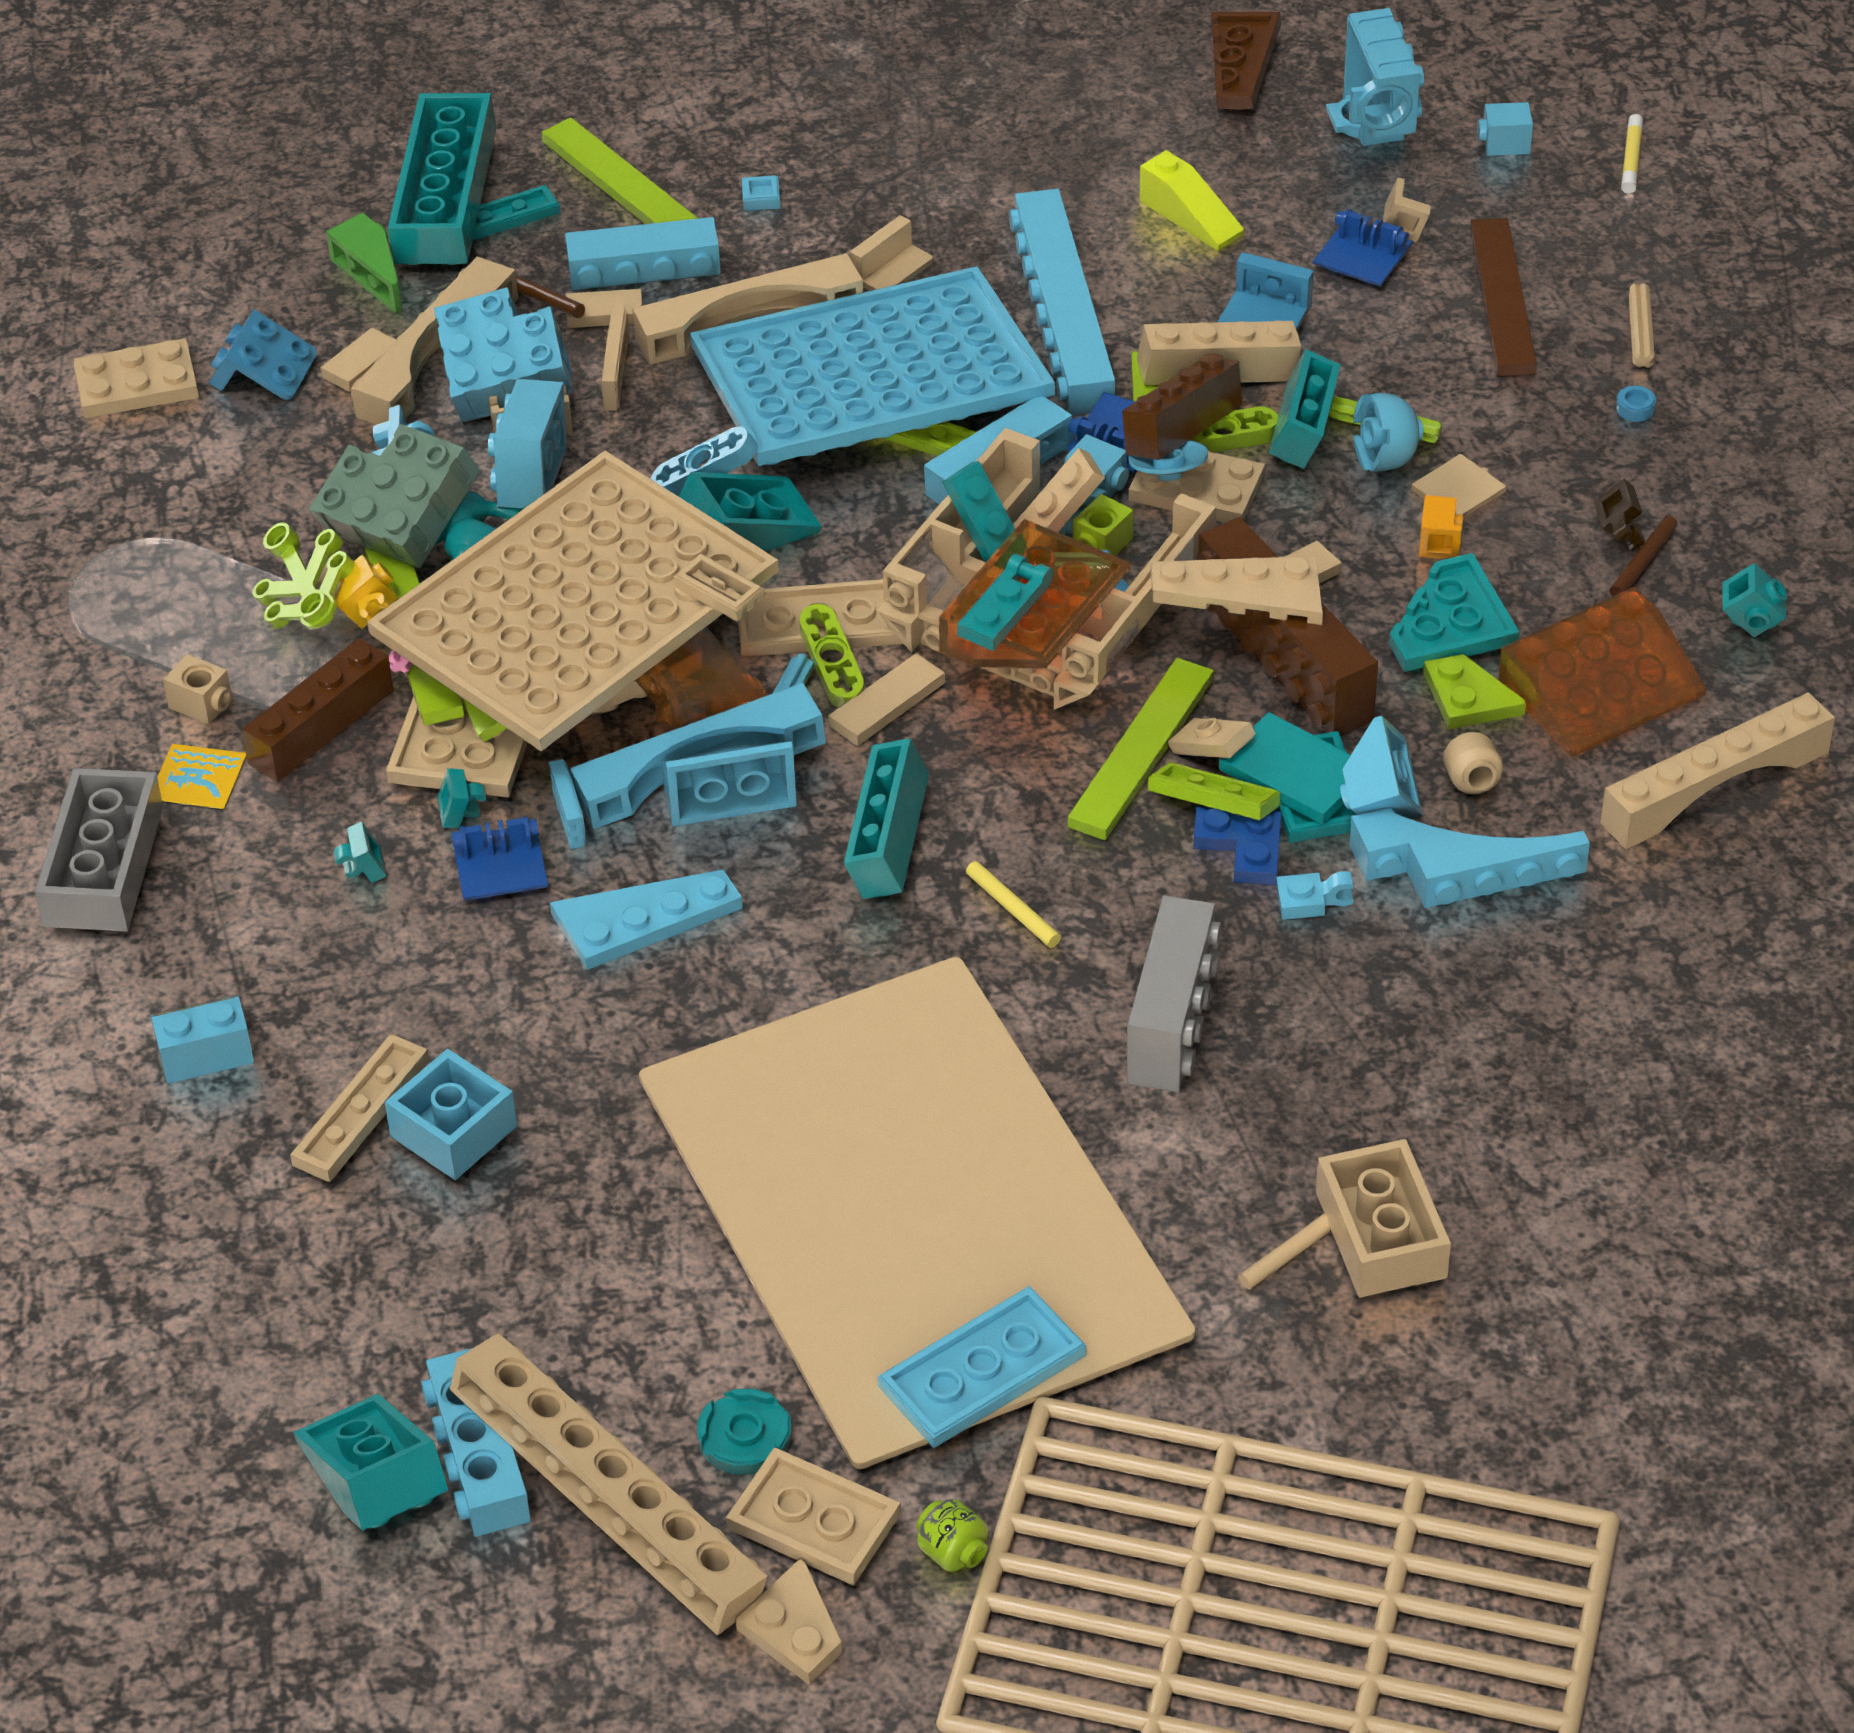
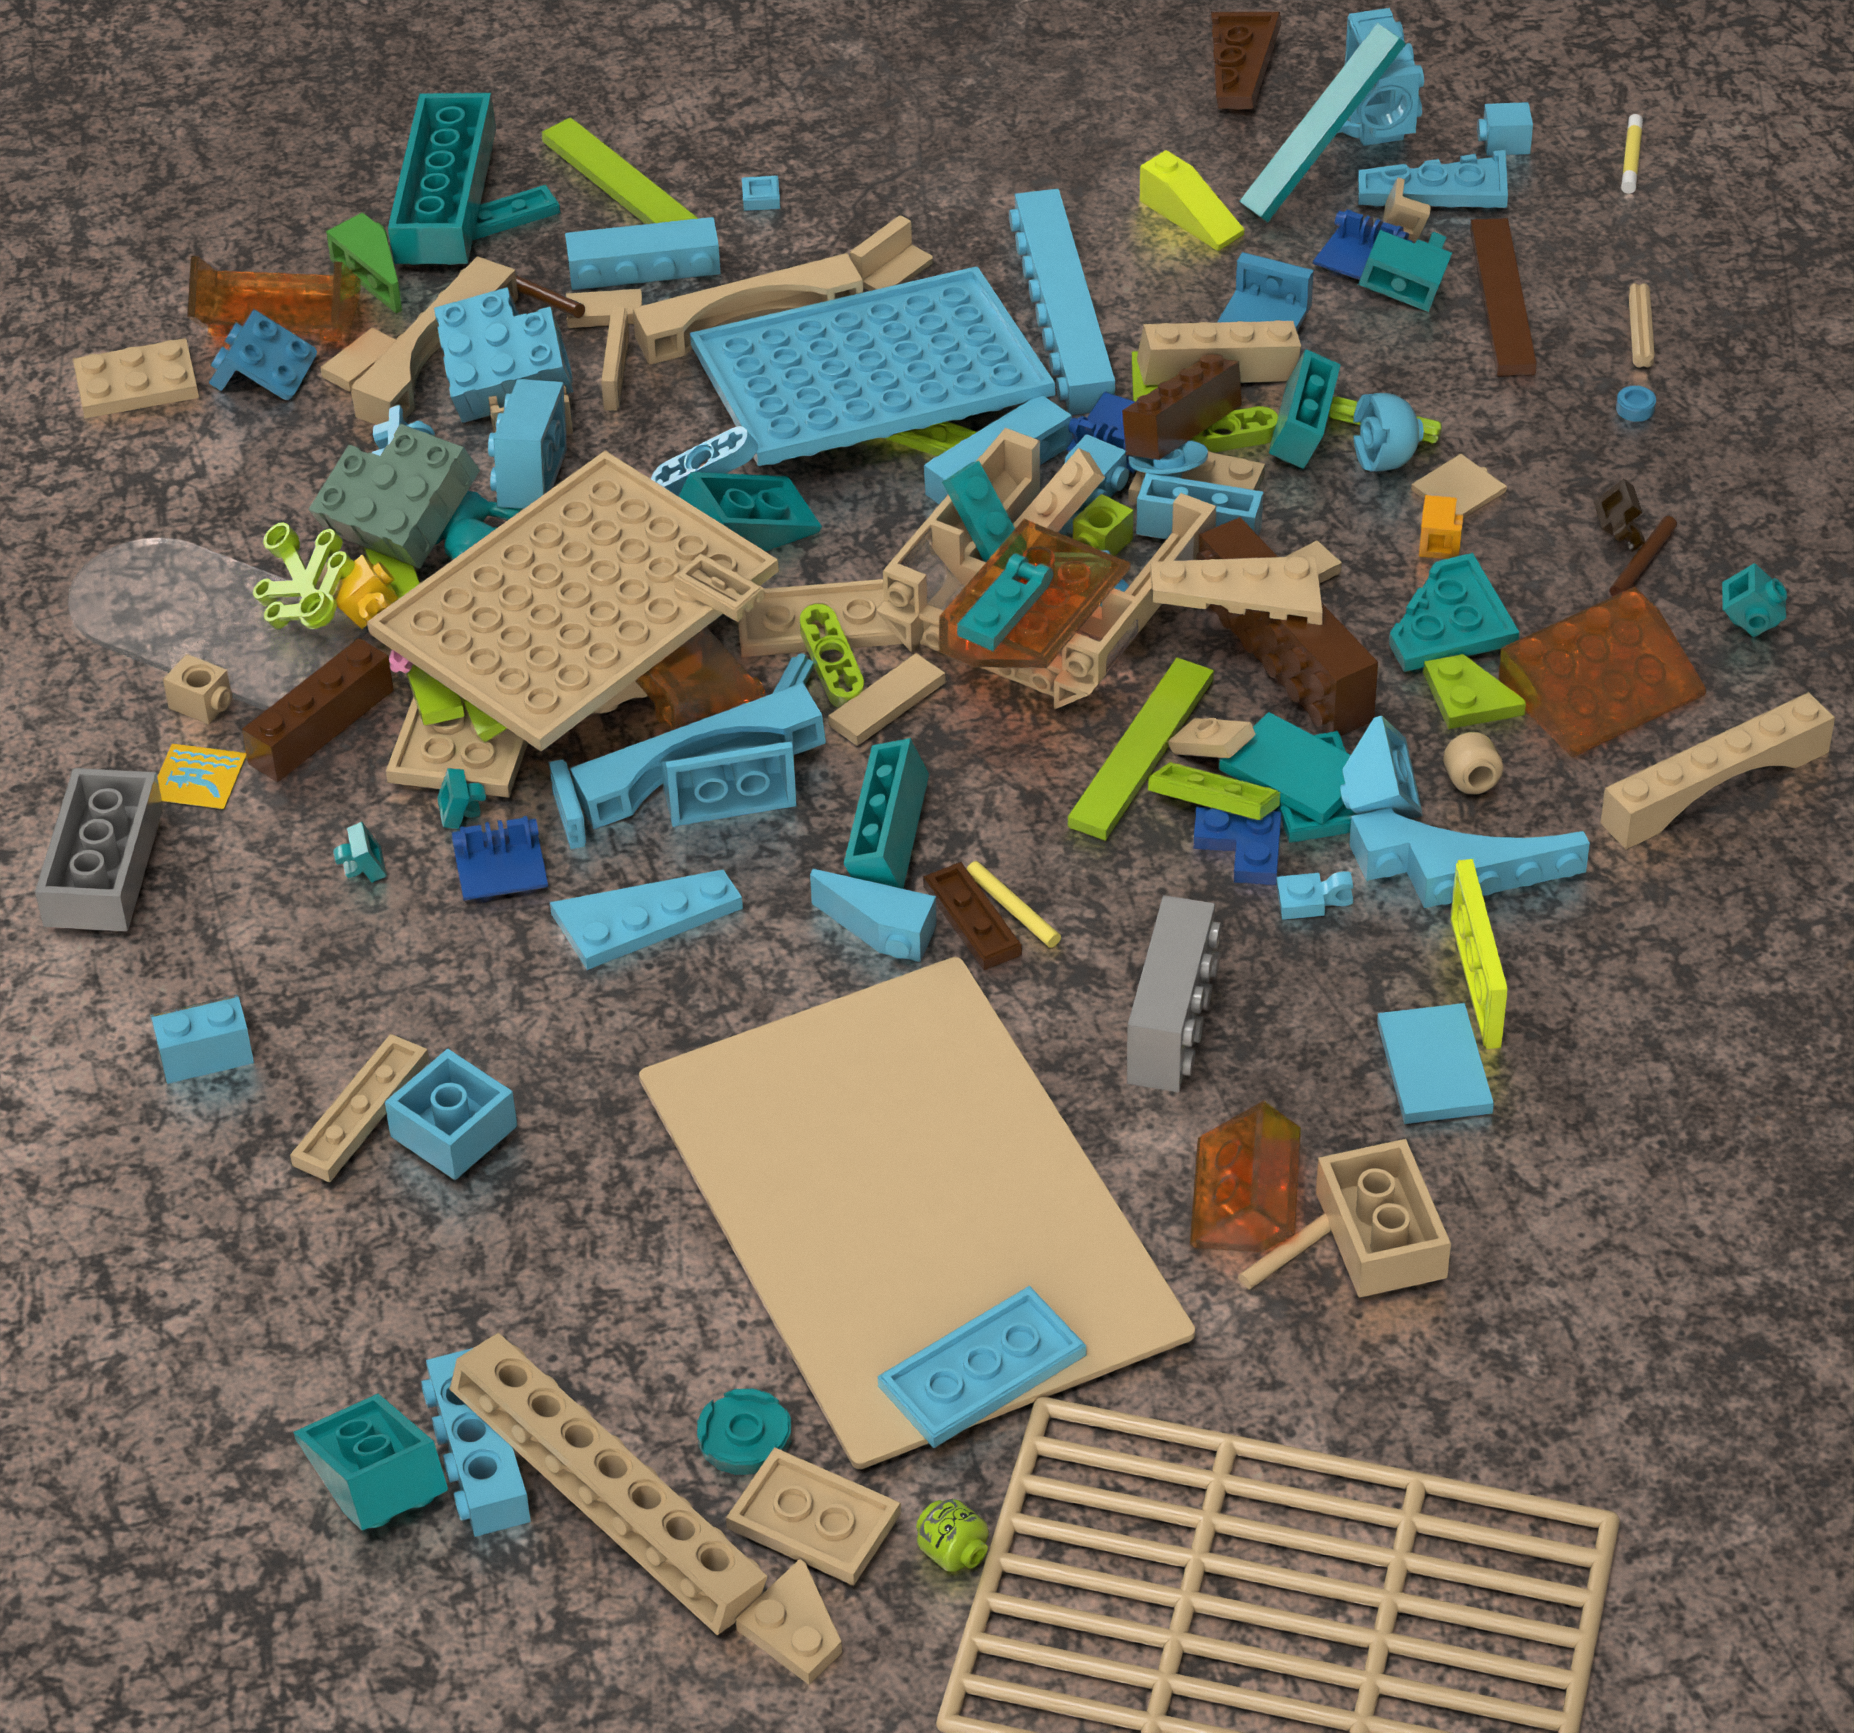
(294, 301): none -> clear orange windscreen
(880, 915): none -> medium azure slope
(972, 916): none -> reddish brown tile
(1160, 491): none -> medium azure brick
(1246, 1182): none -> clear orange slope
(1322, 122): none -> tile
(1406, 268): none -> teal hinge
(1435, 1063): none -> medium azure tile
(1449, 185): none -> medium azure wing
(1478, 954): none -> neon yellow tile

